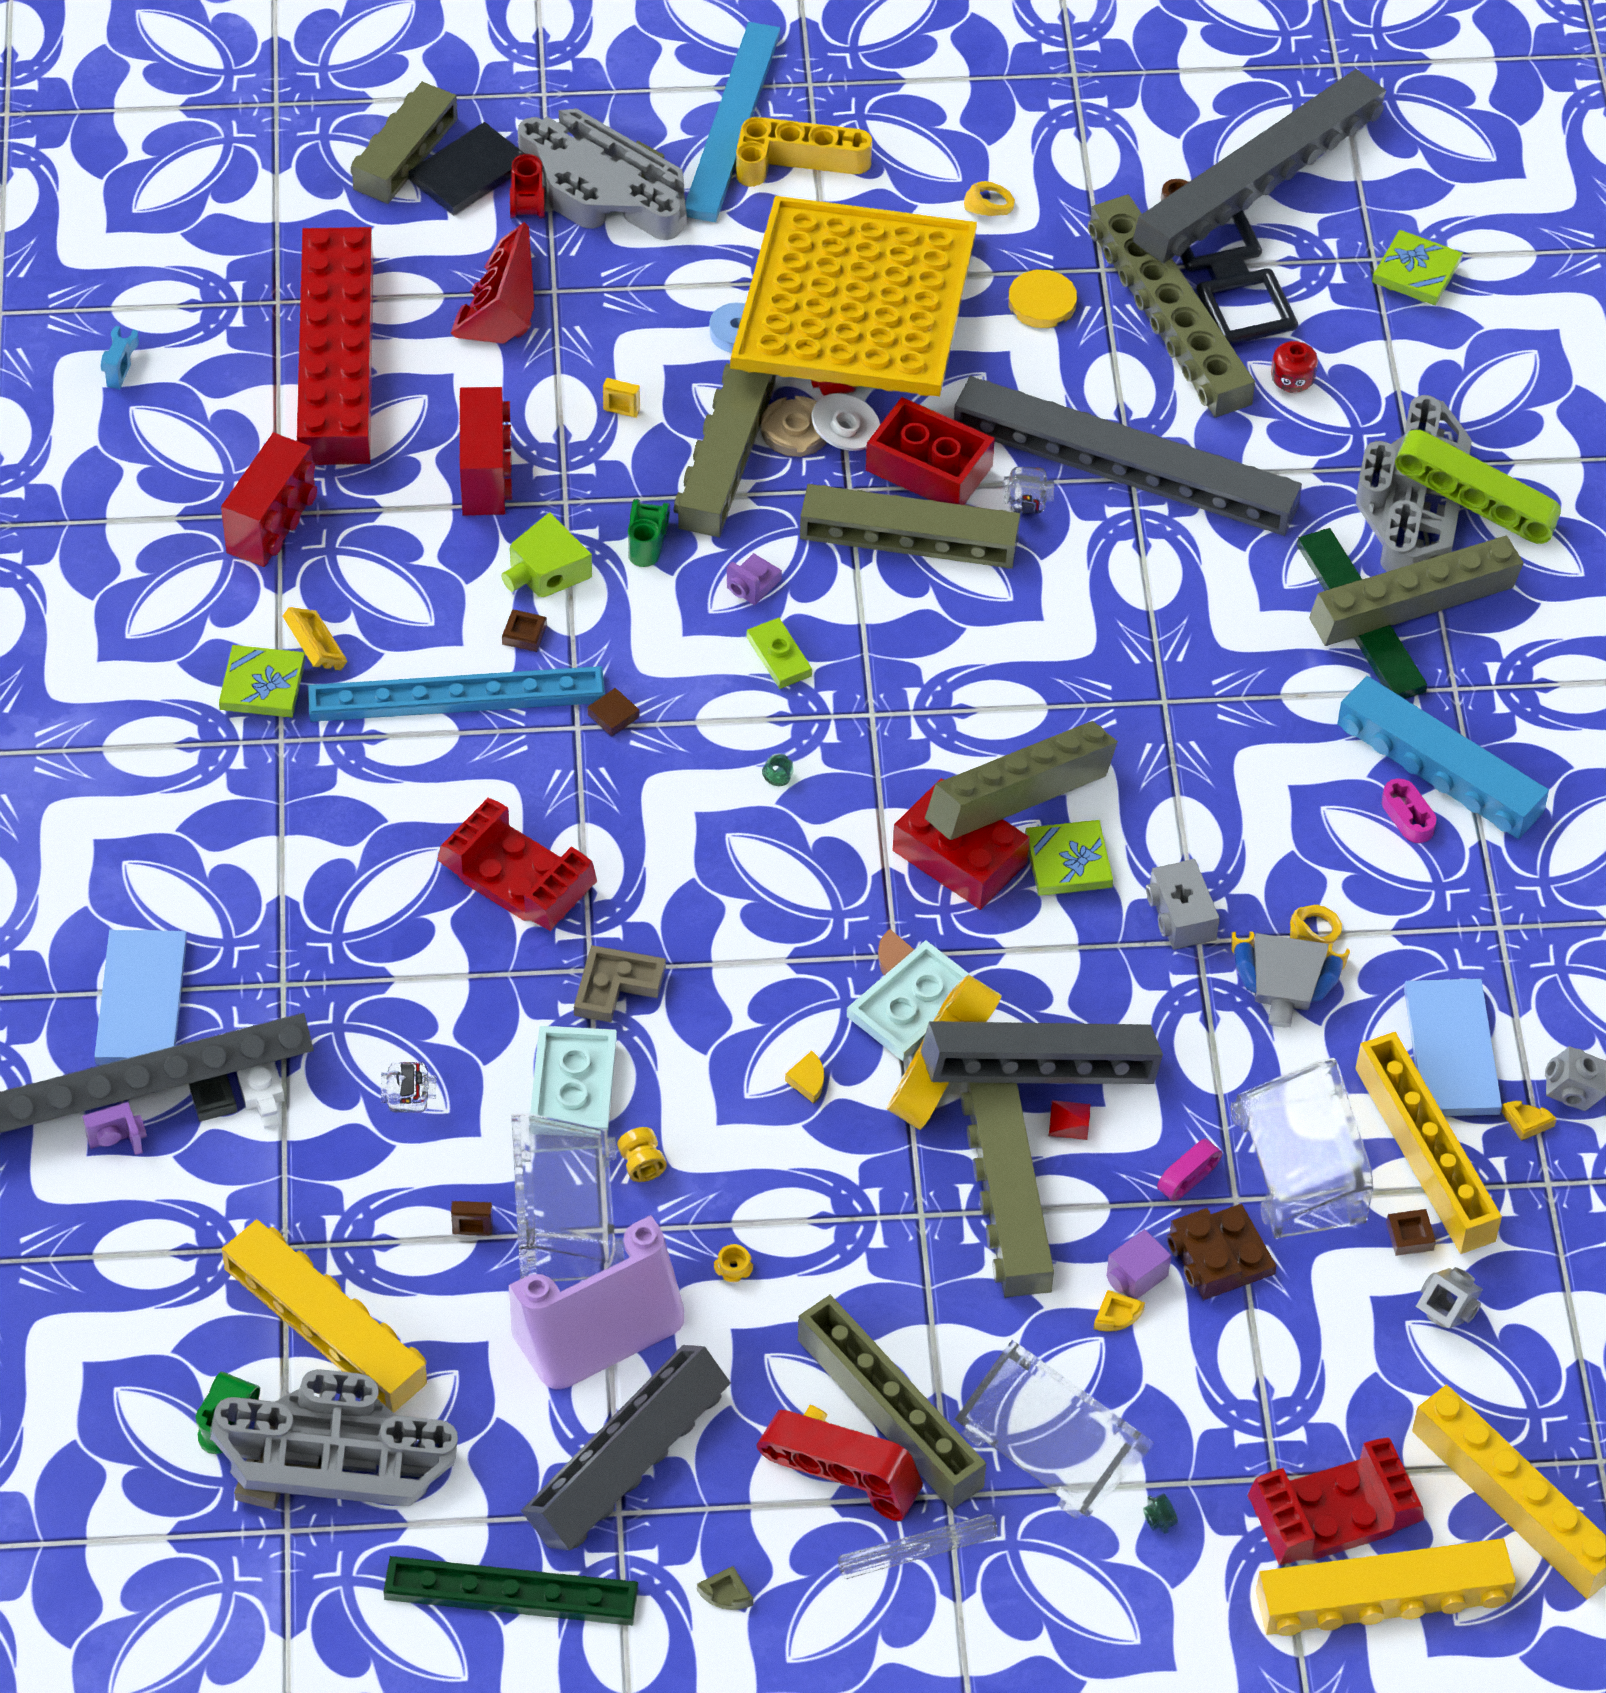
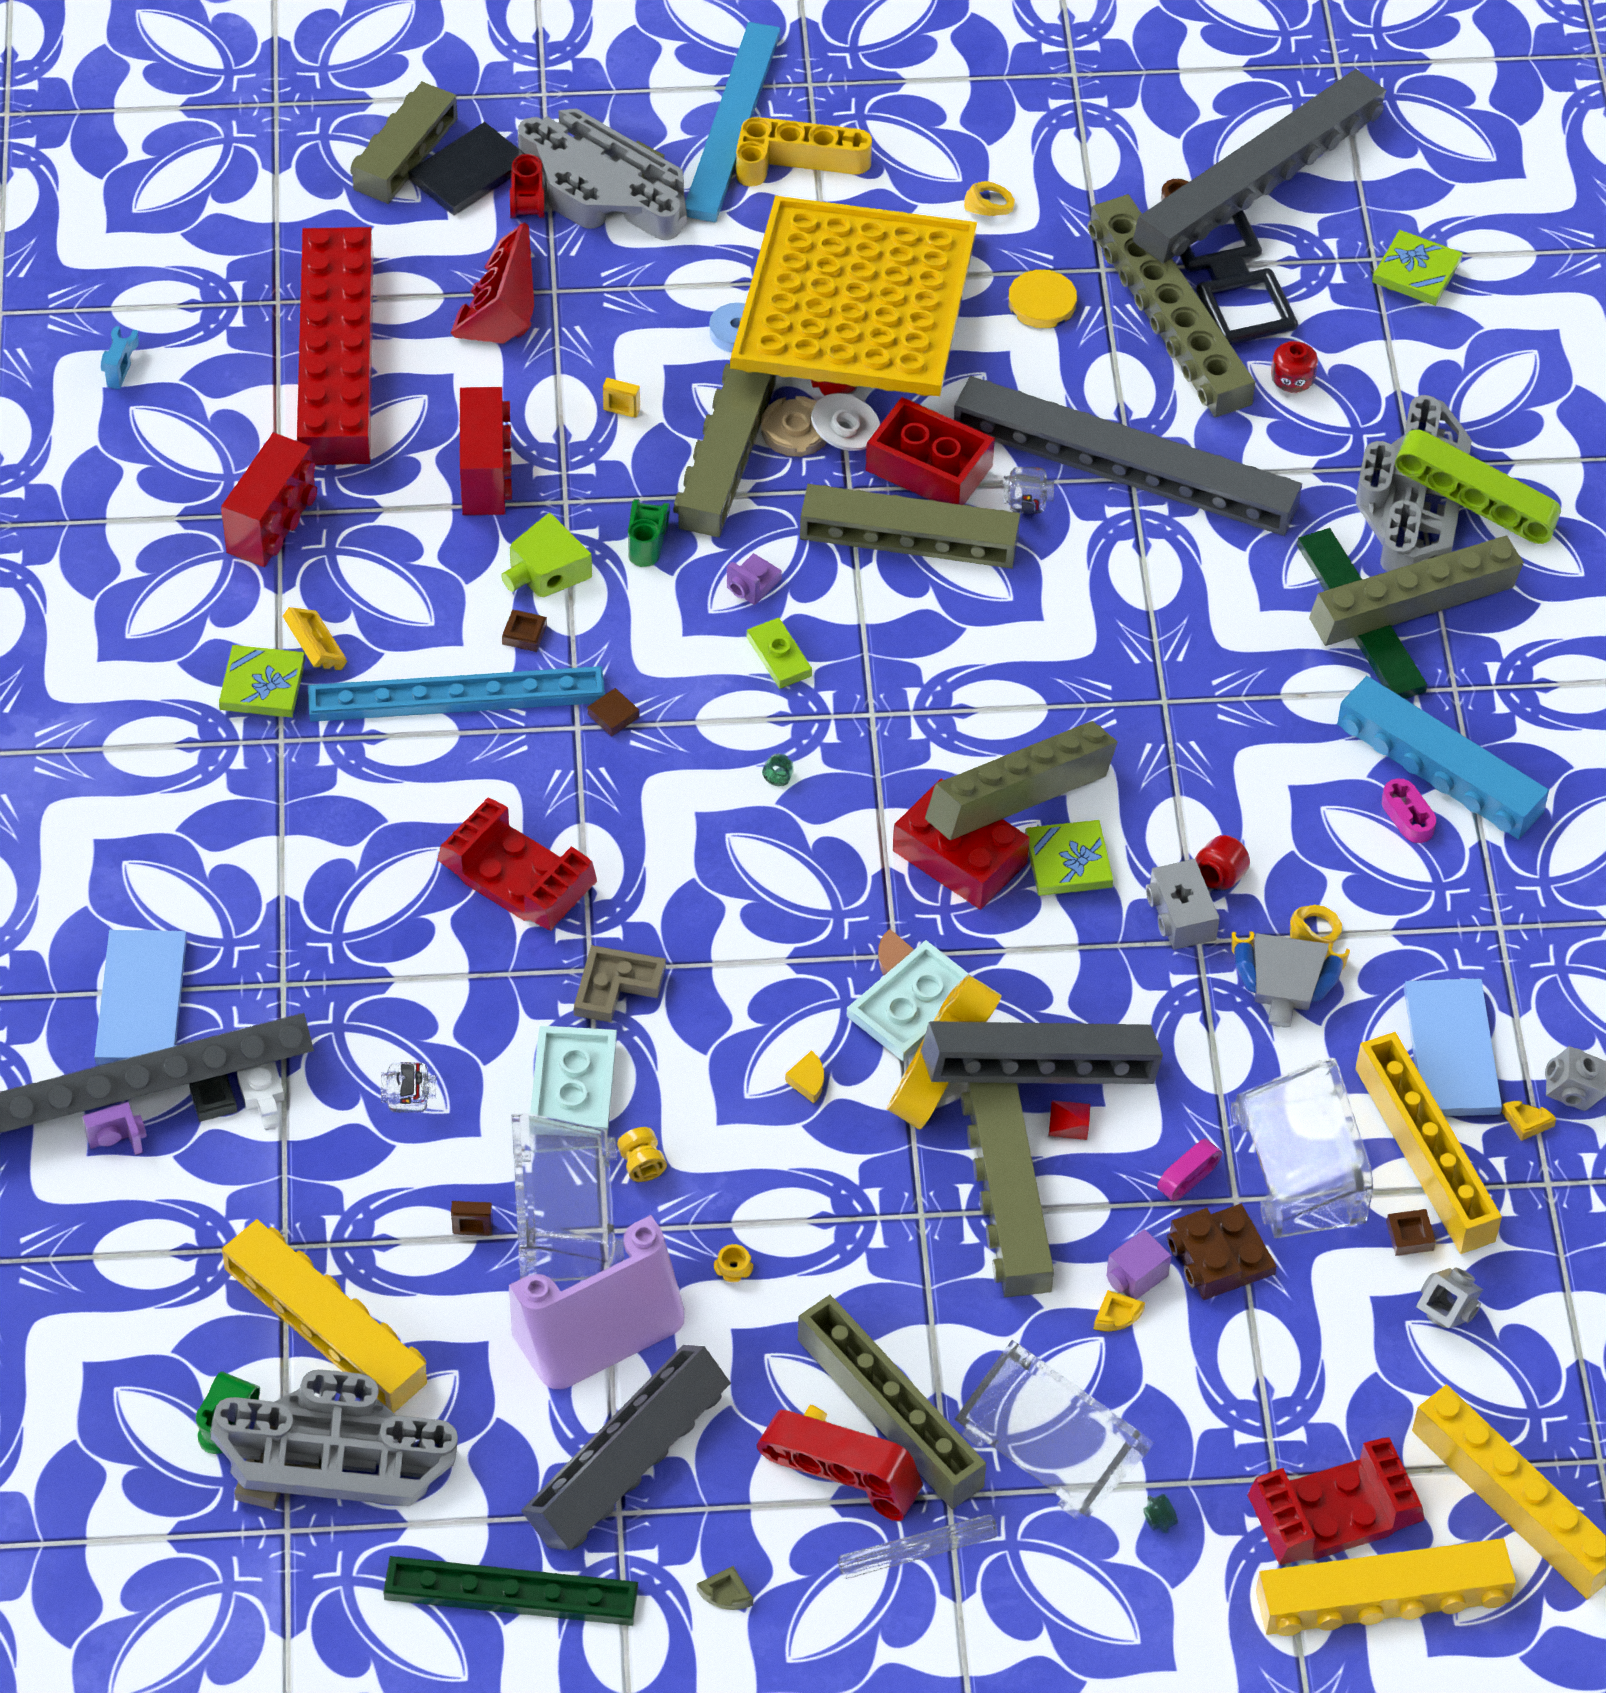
(1223, 862): none -> red head

